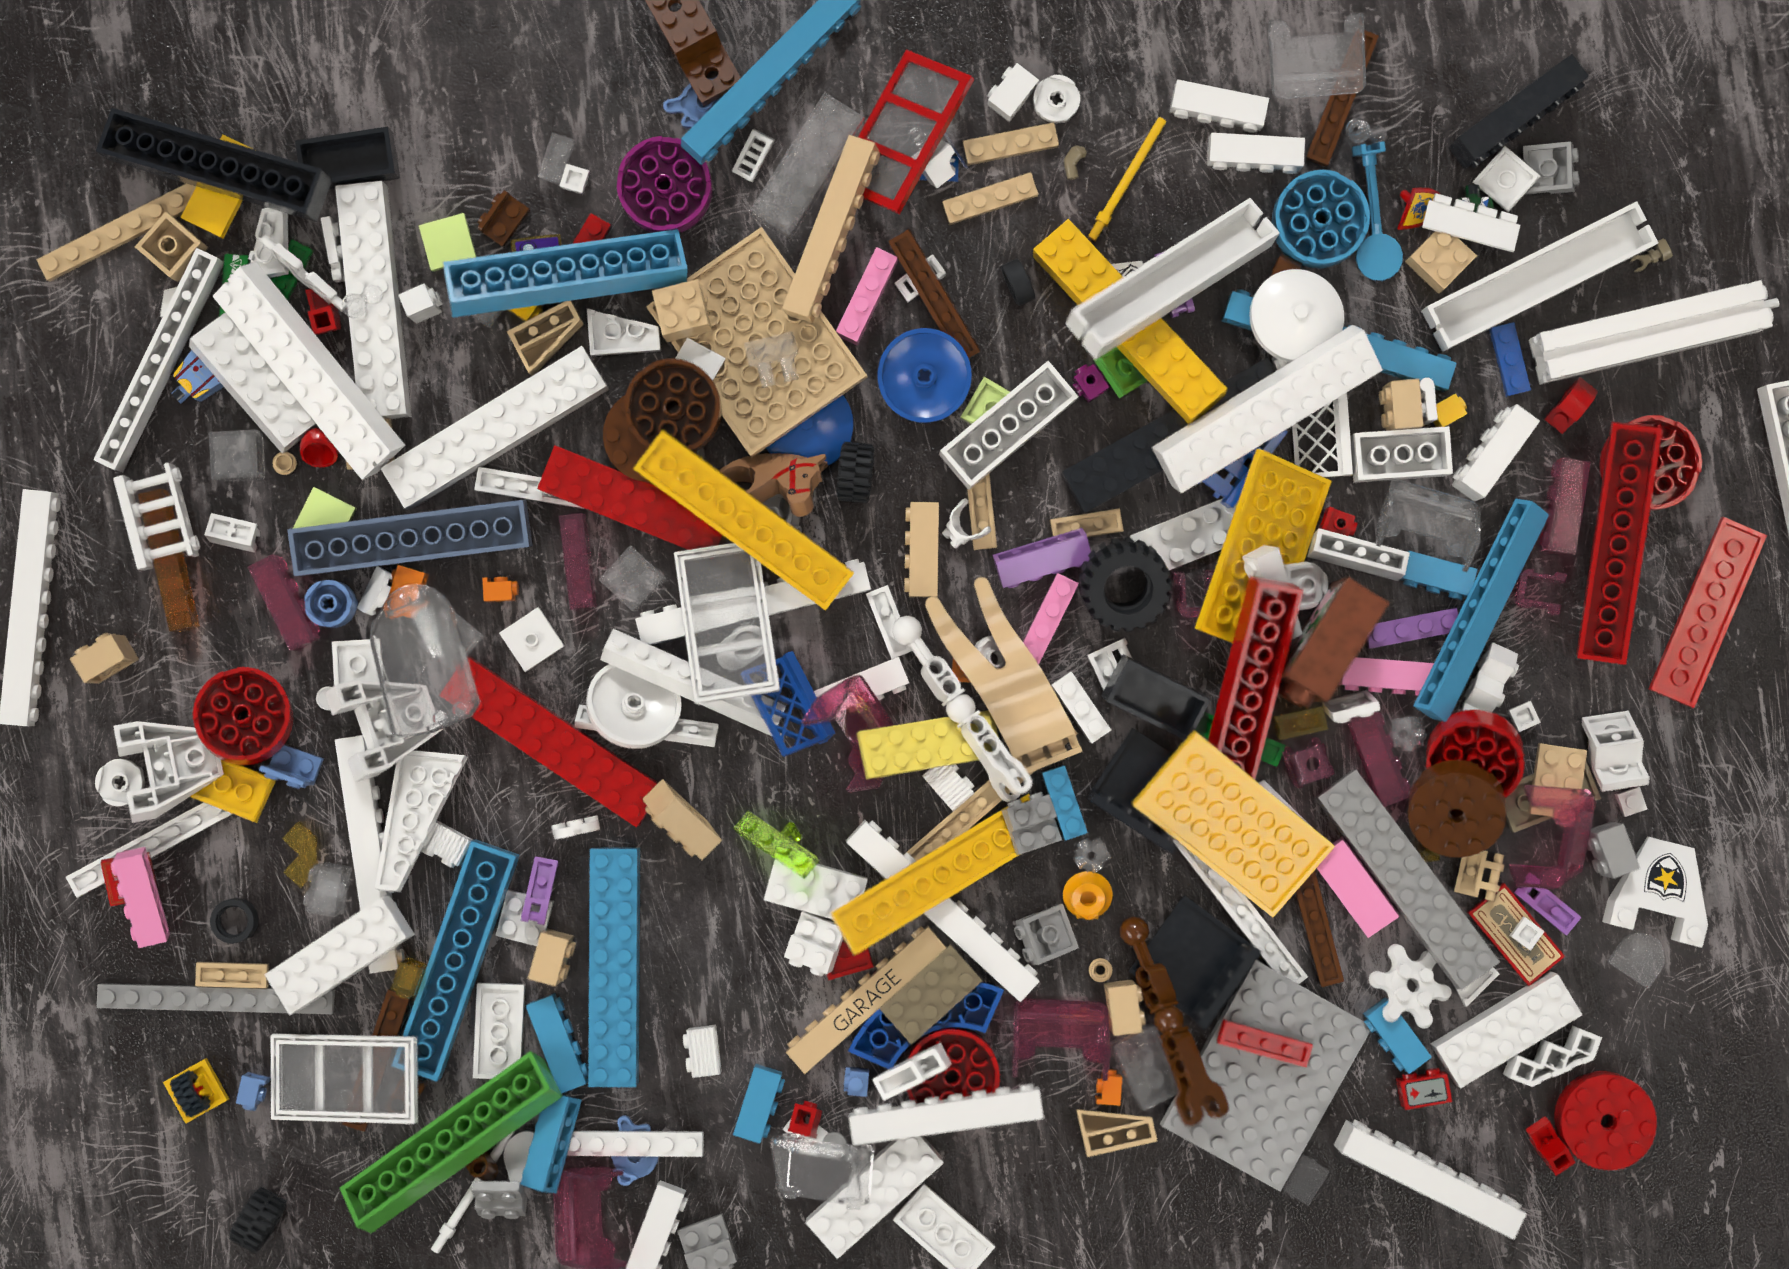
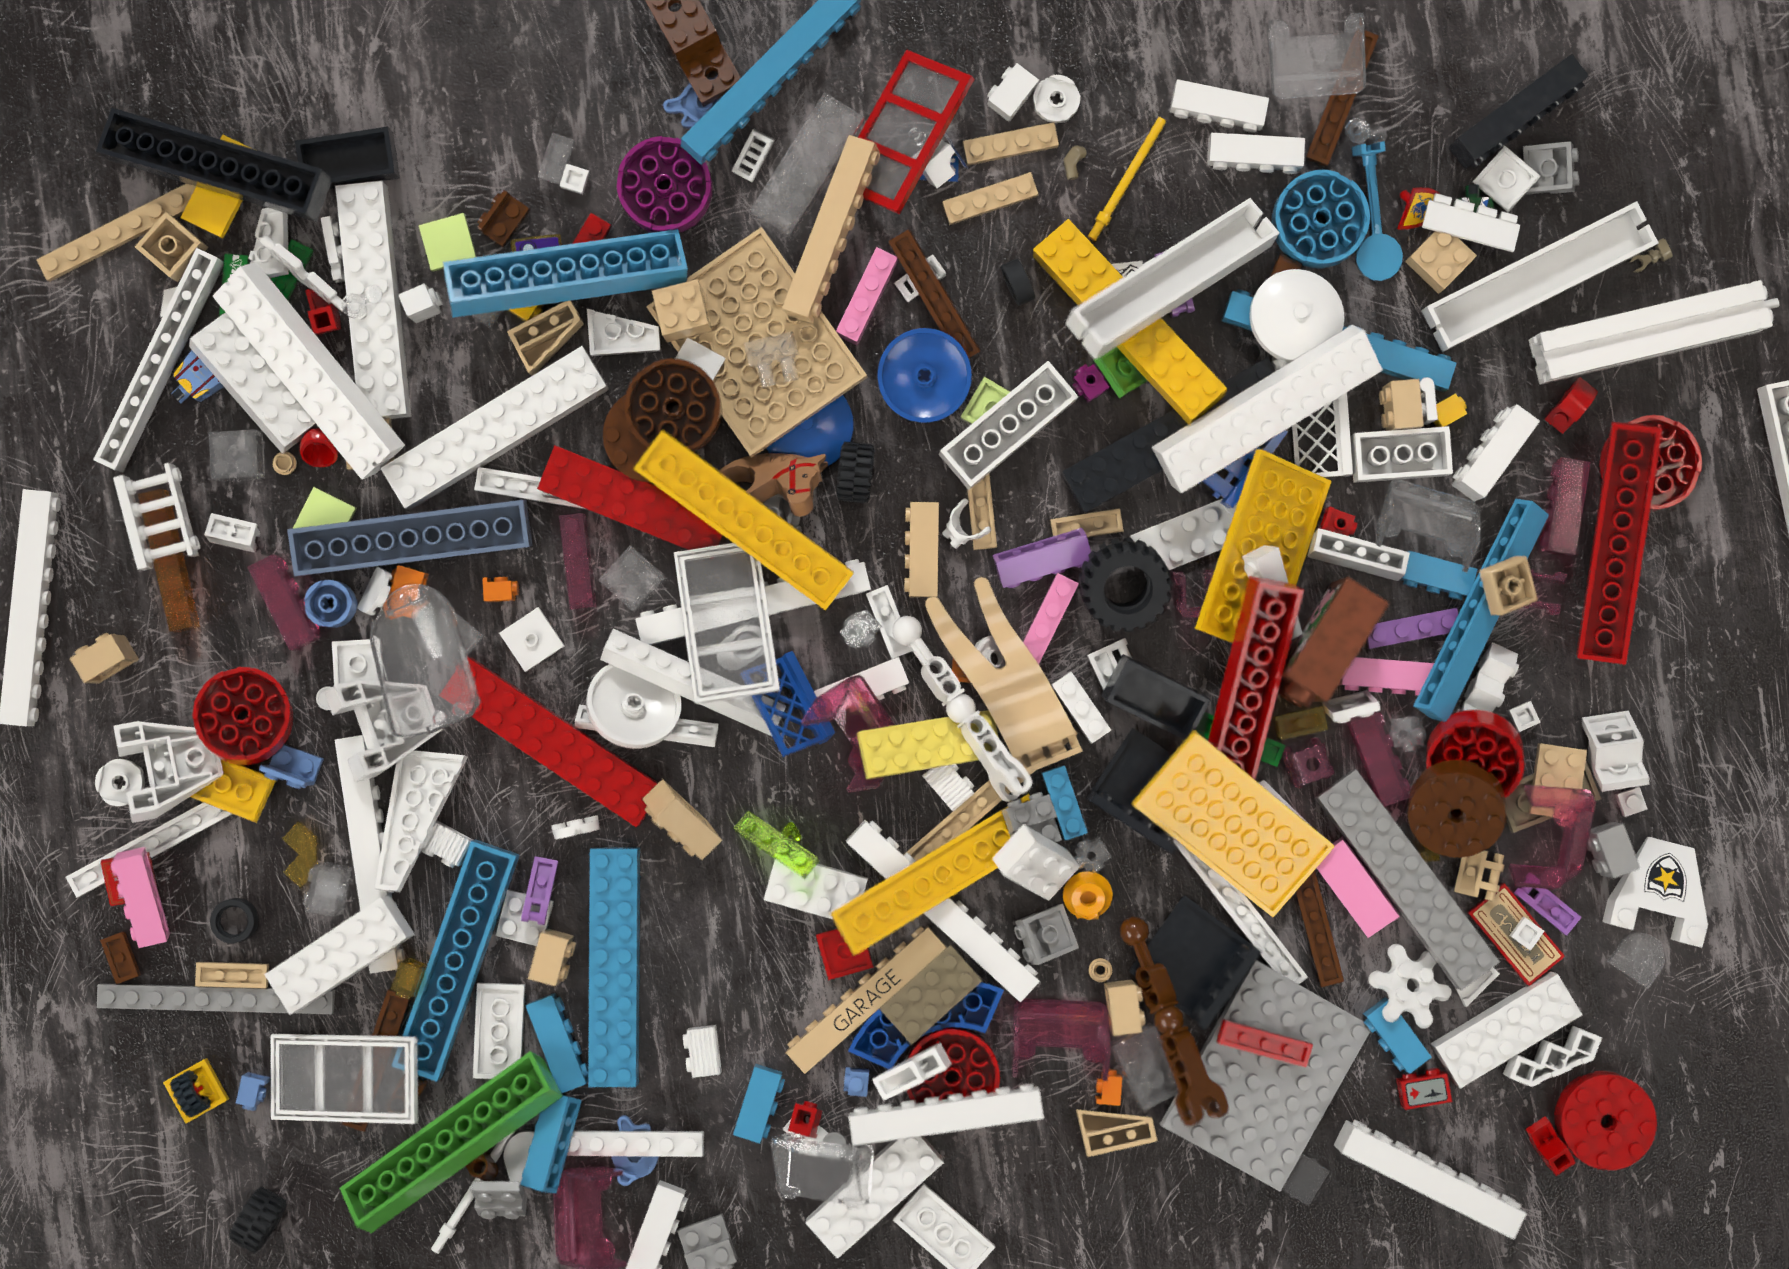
(120, 957): none -> reddish brown plate
(814, 944): white plate -> none
(860, 629): none -> clear brick
(1036, 862): none -> white brick
(1310, 579): white tile -> none
(1507, 598): none -> tan brick
(1510, 359): blue plate -> none
(1707, 612): plate -> none

